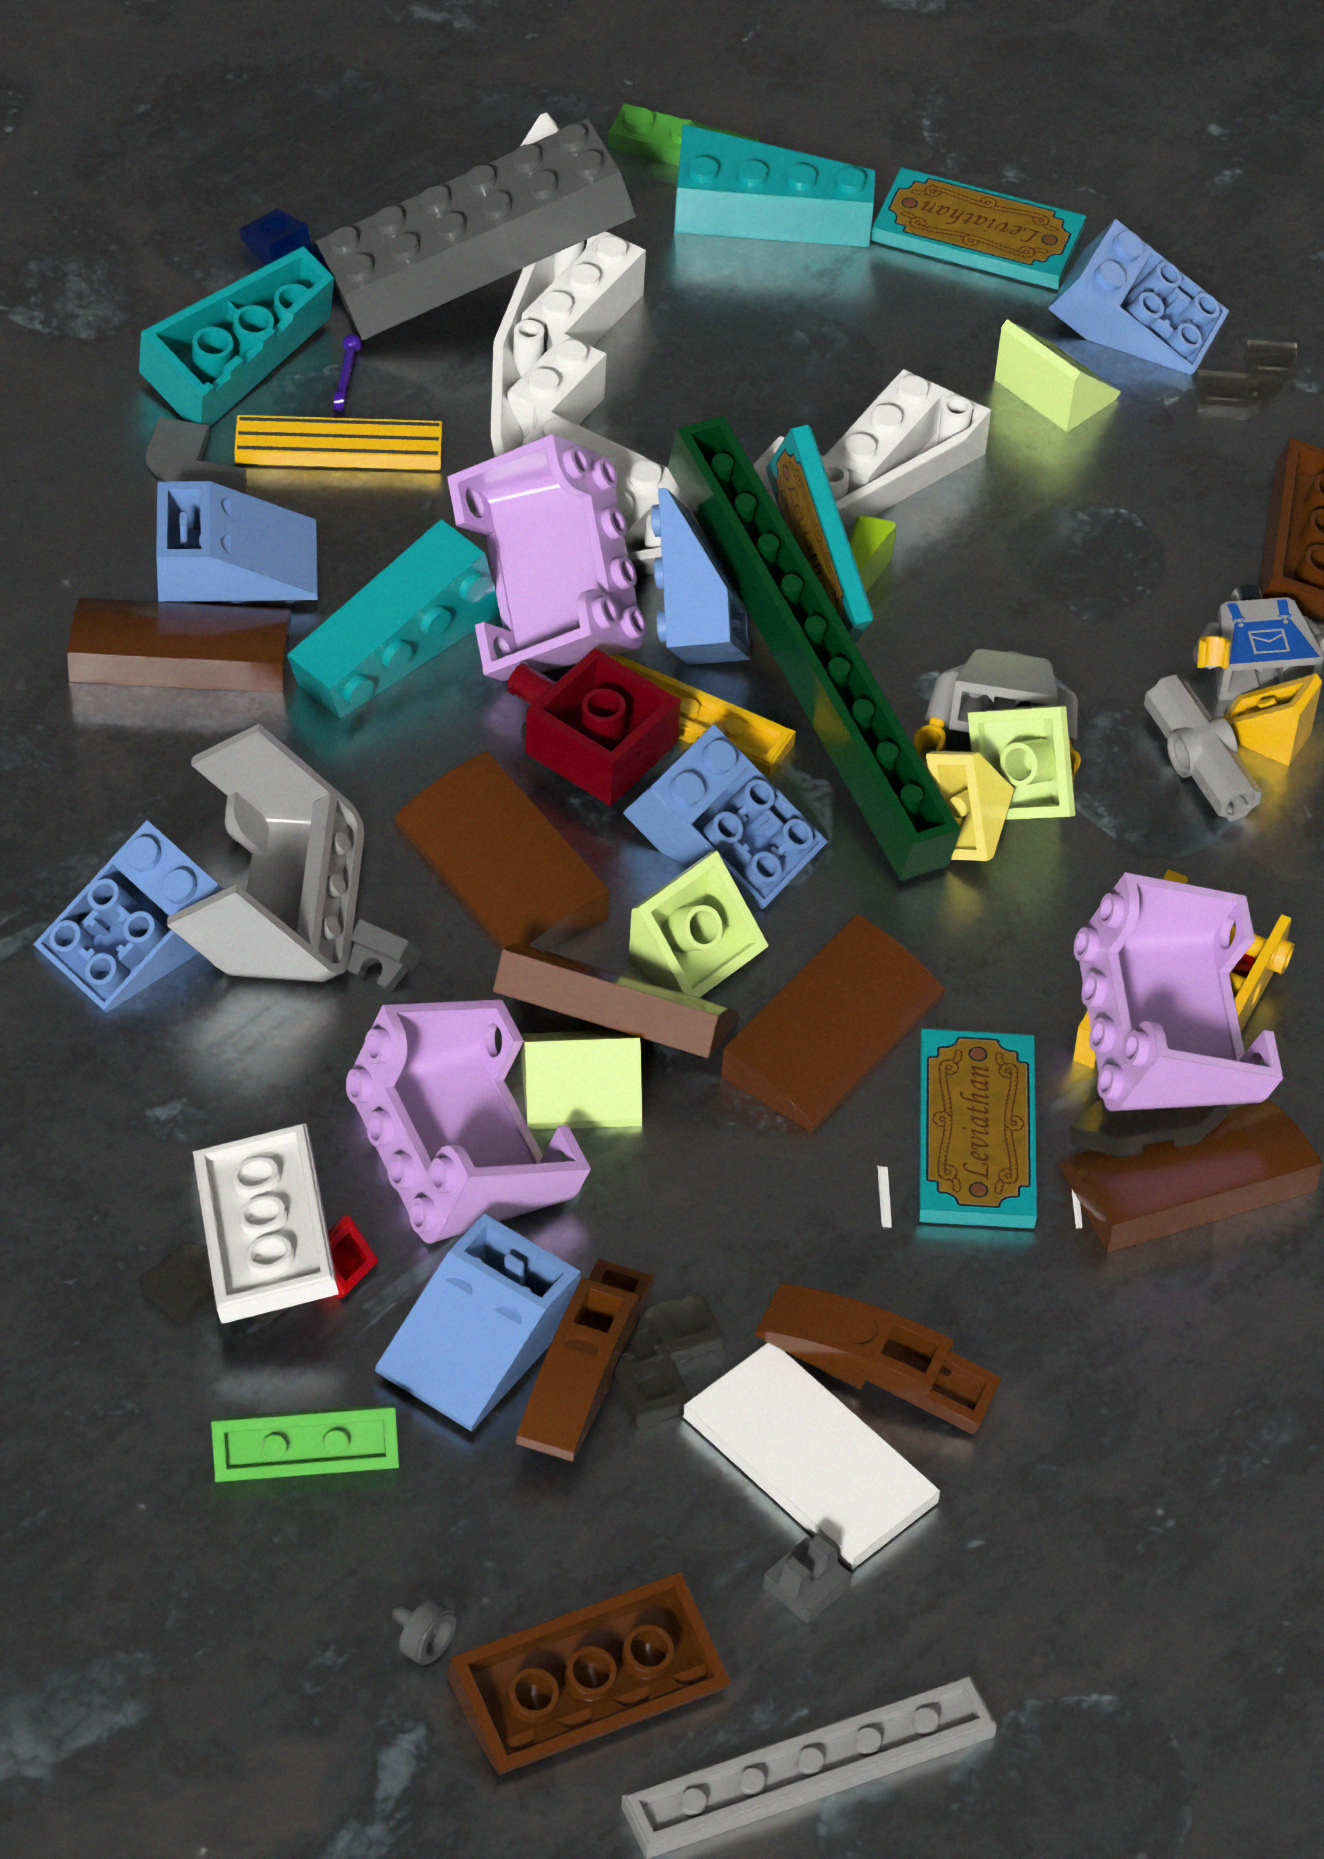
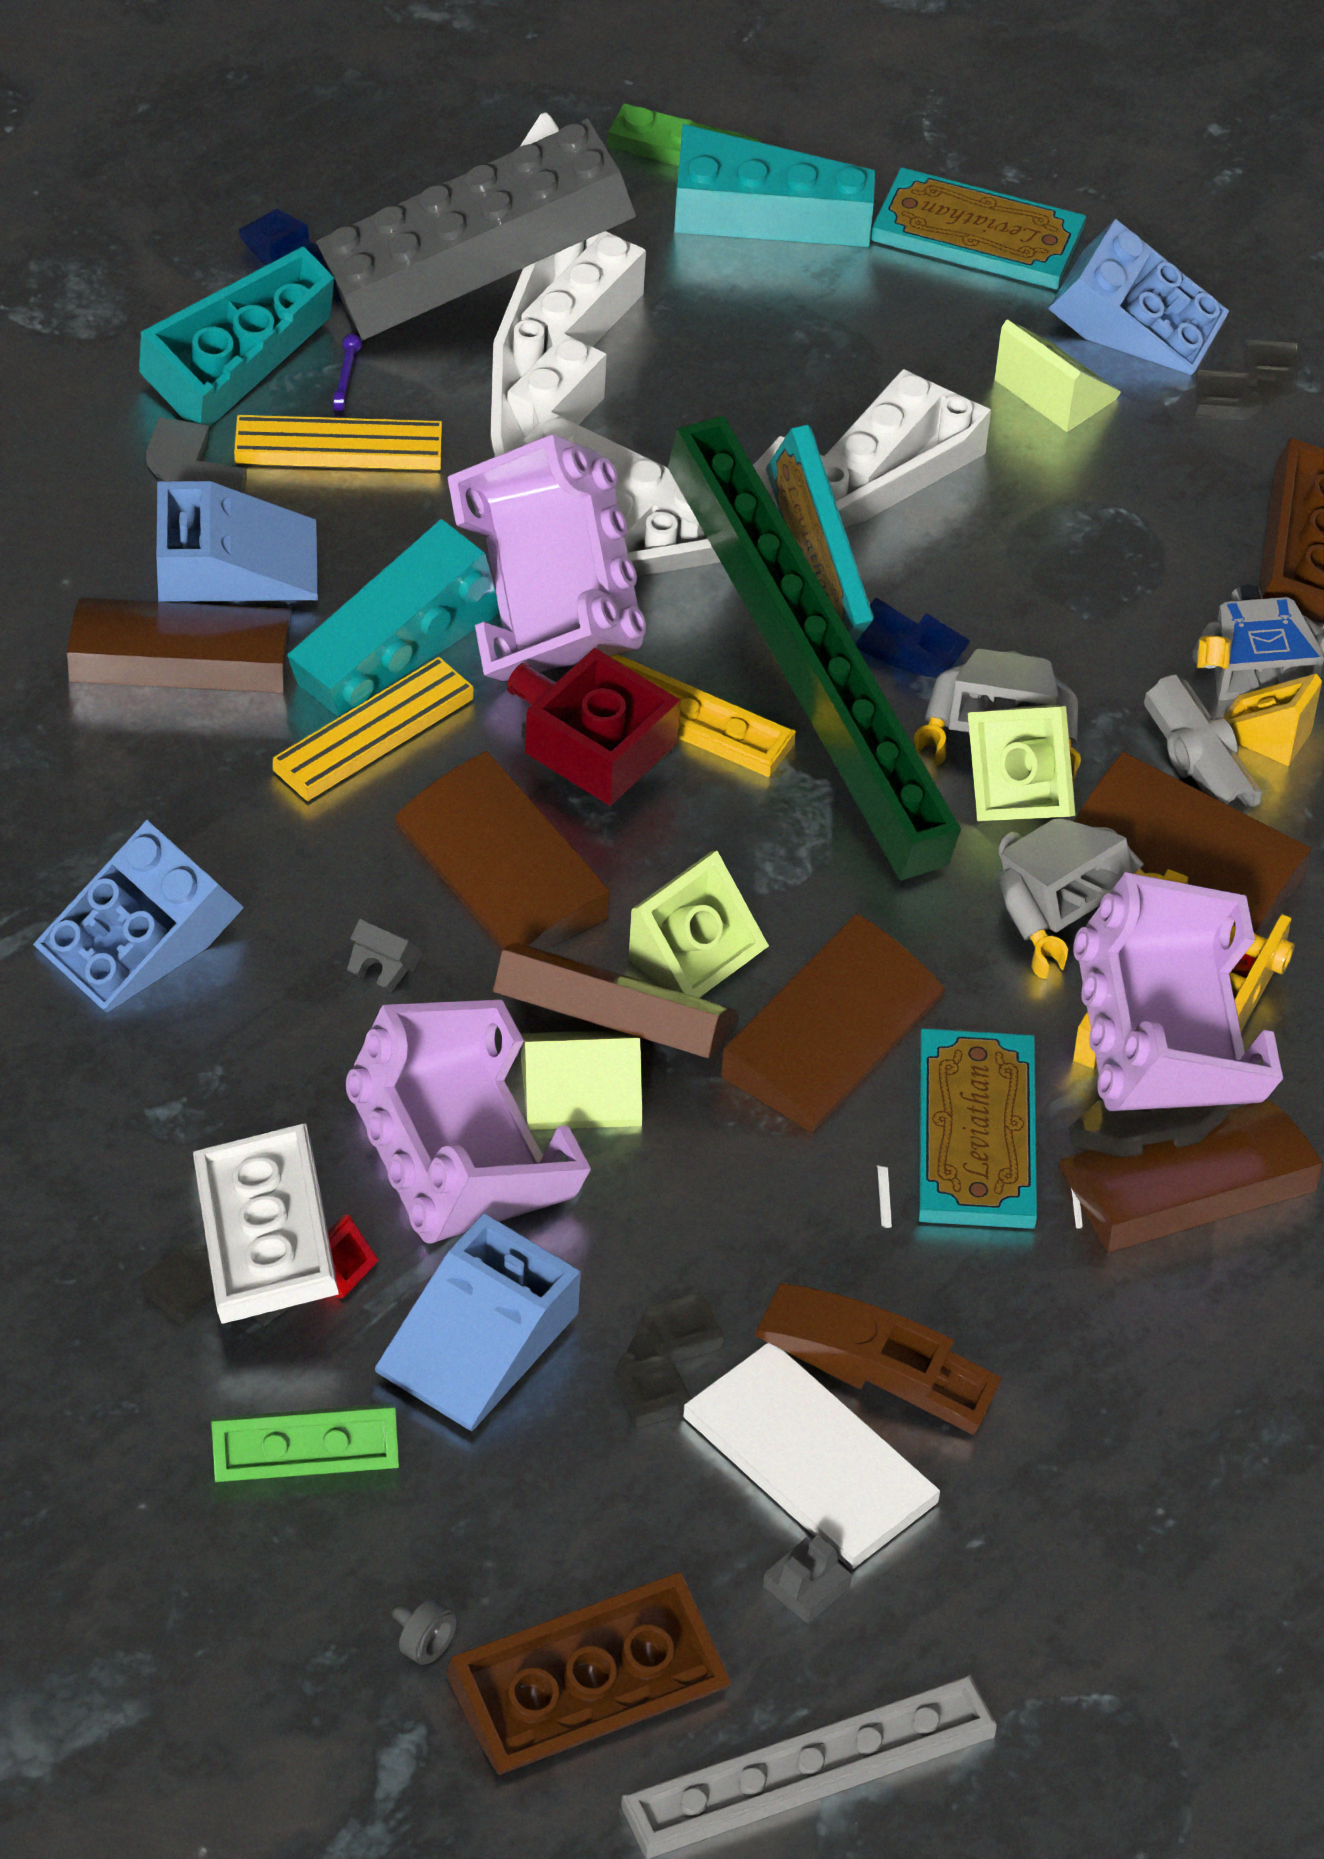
(301, 870): light grey windscreen -> none
(372, 728): none -> yellow tile
(583, 1359): reddish brown slope -> none
(702, 608): medium blue slope -> none
(726, 805): medium blue slope -> none
(872, 547): lime slope -> none
(915, 647): none -> clear blue slope
(976, 799): light yellow slope -> none
(1059, 878): none -> light grey torso
(1197, 836): none -> reddish brown slope

